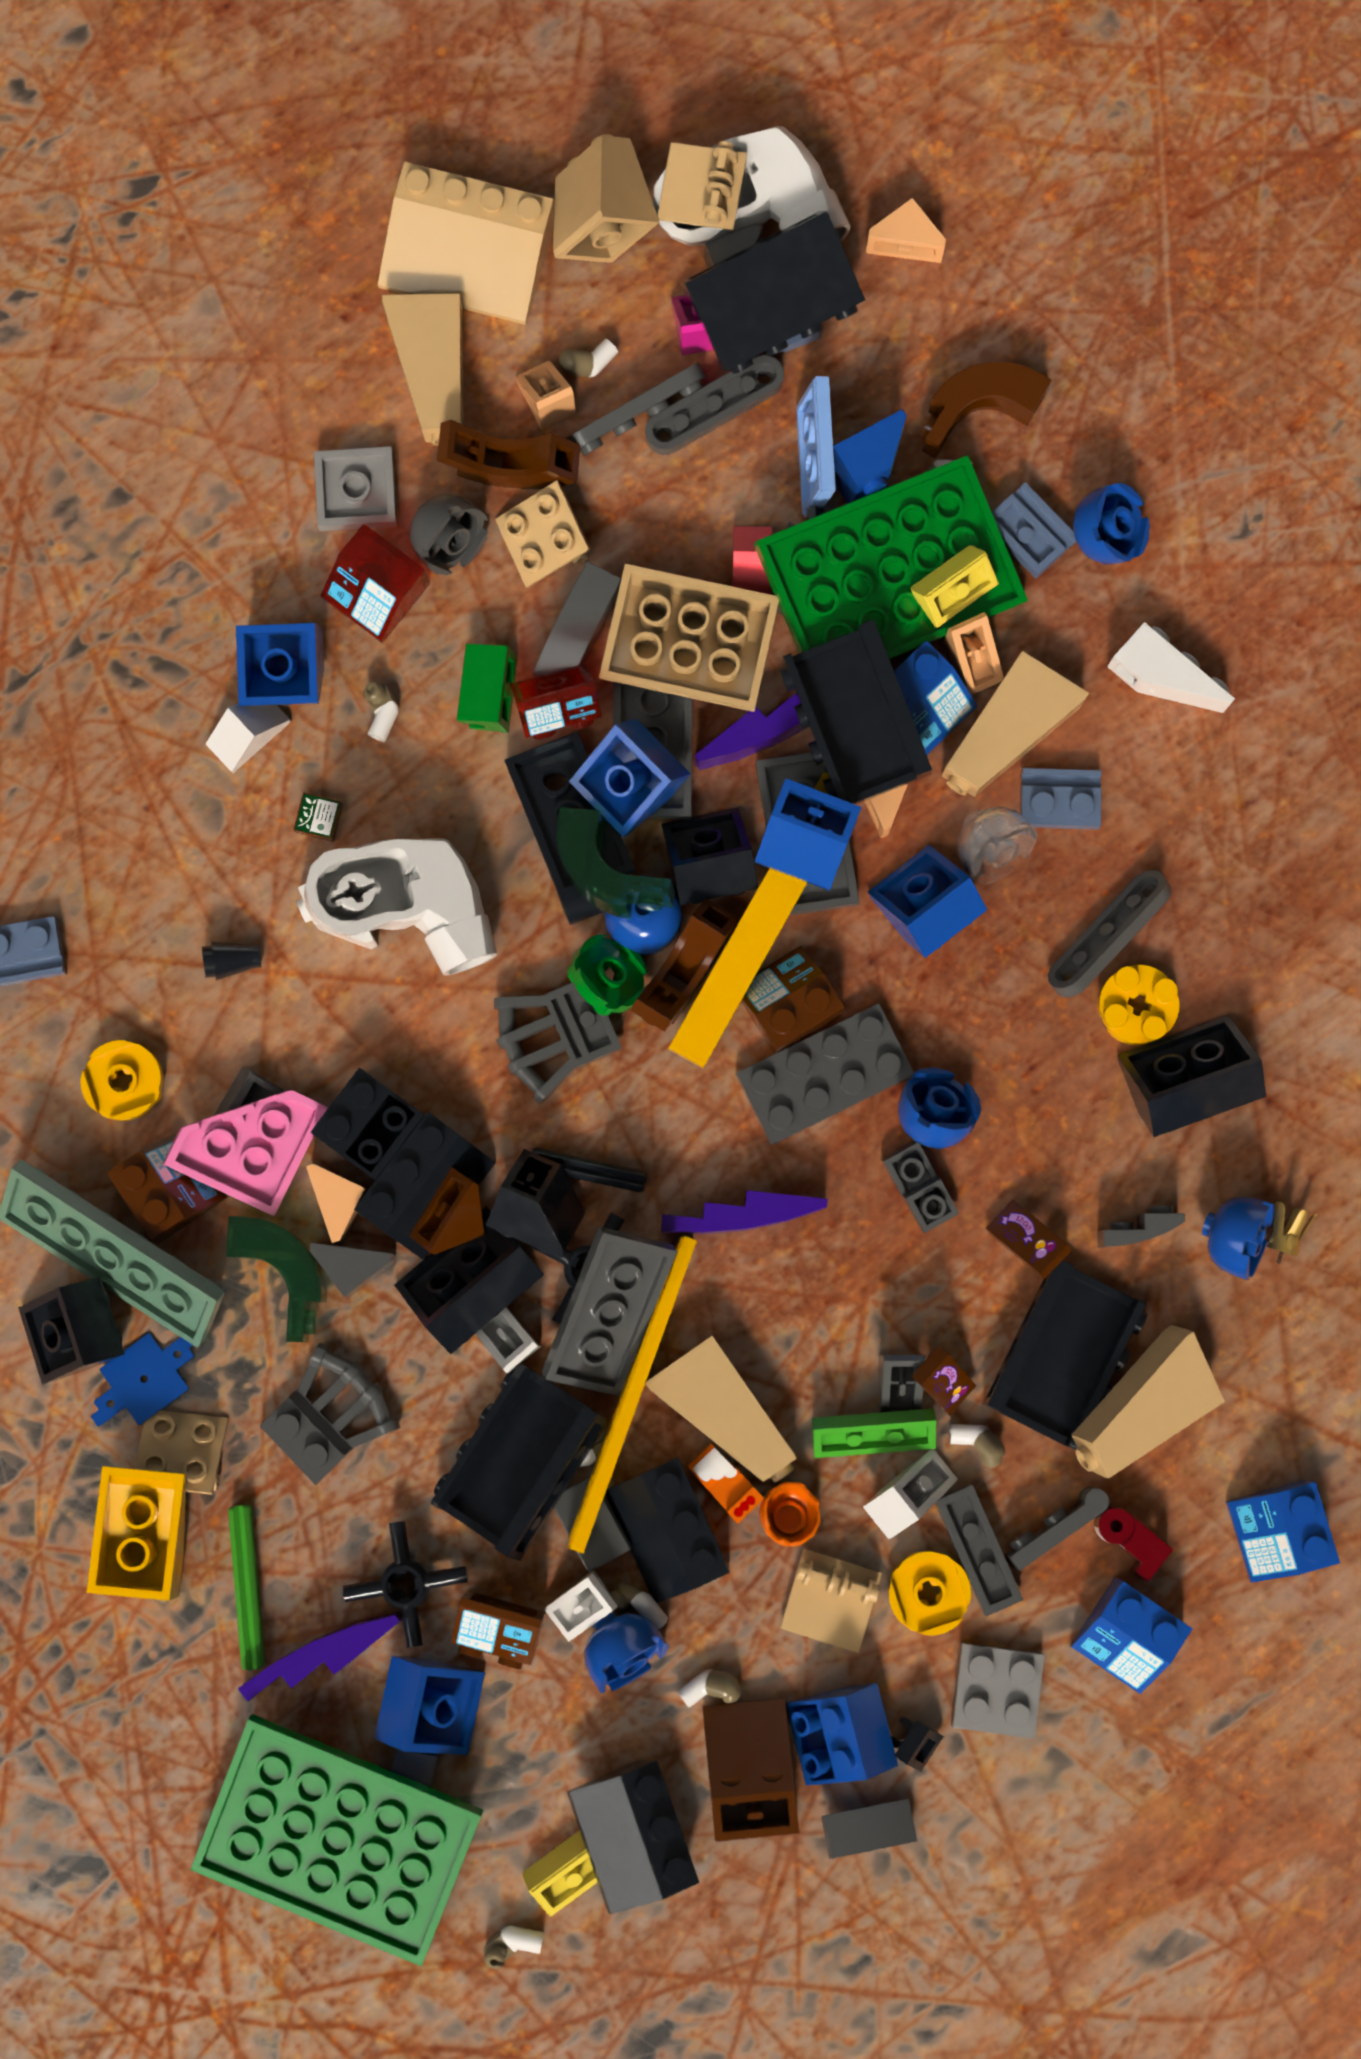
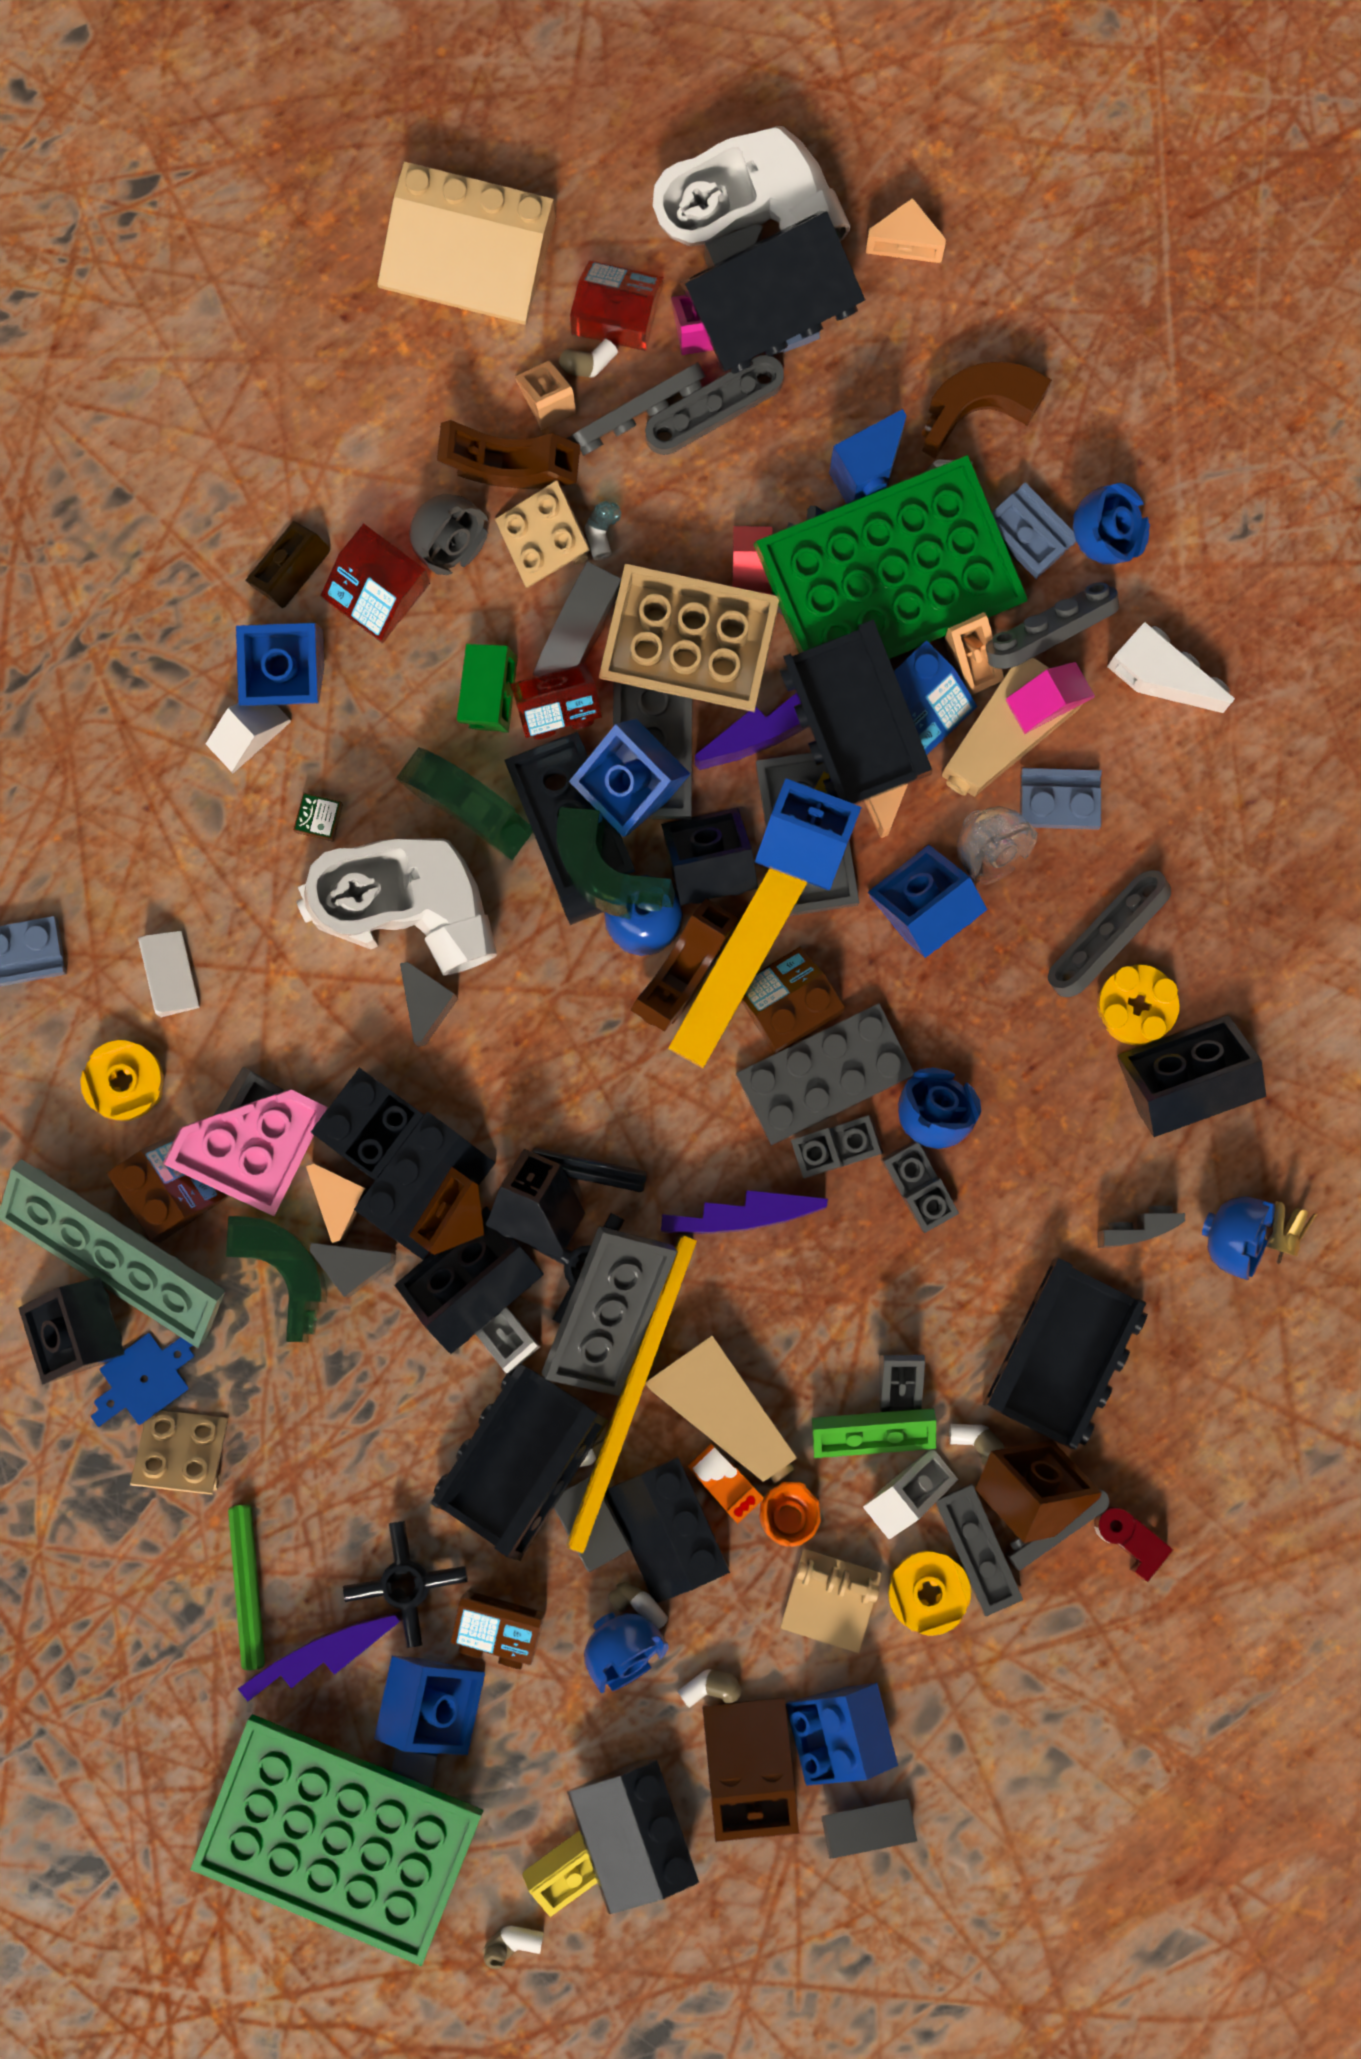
(138, 1534): yellow slope -> none
(168, 973): none -> white slope
(229, 959): black cone -> none
(288, 564): none -> dark brown slope
(309, 1434): dark grey plate -> none
(355, 488): light grey plate -> none
(384, 708): arm -> none
(426, 1003): none -> dark grey slope
(430, 350): tan slope -> none
(467, 800): none -> clear green arch
(581, 1029): dark grey plate -> none
(581, 1606): white slope -> none
(595, 987): green plate -> none
(597, 526): none -> arm
(601, 202): tan slope -> none
(615, 305): none -> clear red slope
(702, 185): tan hinge -> none
(815, 445): light blue tile -> none
(837, 1146): none -> dark grey slope
(917, 1745): black tile -> none
(943, 1380): reddish brown tile -> none
(955, 585): light yellow slope -> none
(997, 1690): light grey plate -> none
(1028, 1239): reddish brown tile -> none
(1036, 1489): none -> reddish brown slope
(1049, 696): none -> dark pink slope
(1052, 626): none -> dark grey plate
(1130, 1636): blue slope -> none
(1149, 1404): tan slope -> none
(1283, 1531): blue slope -> none

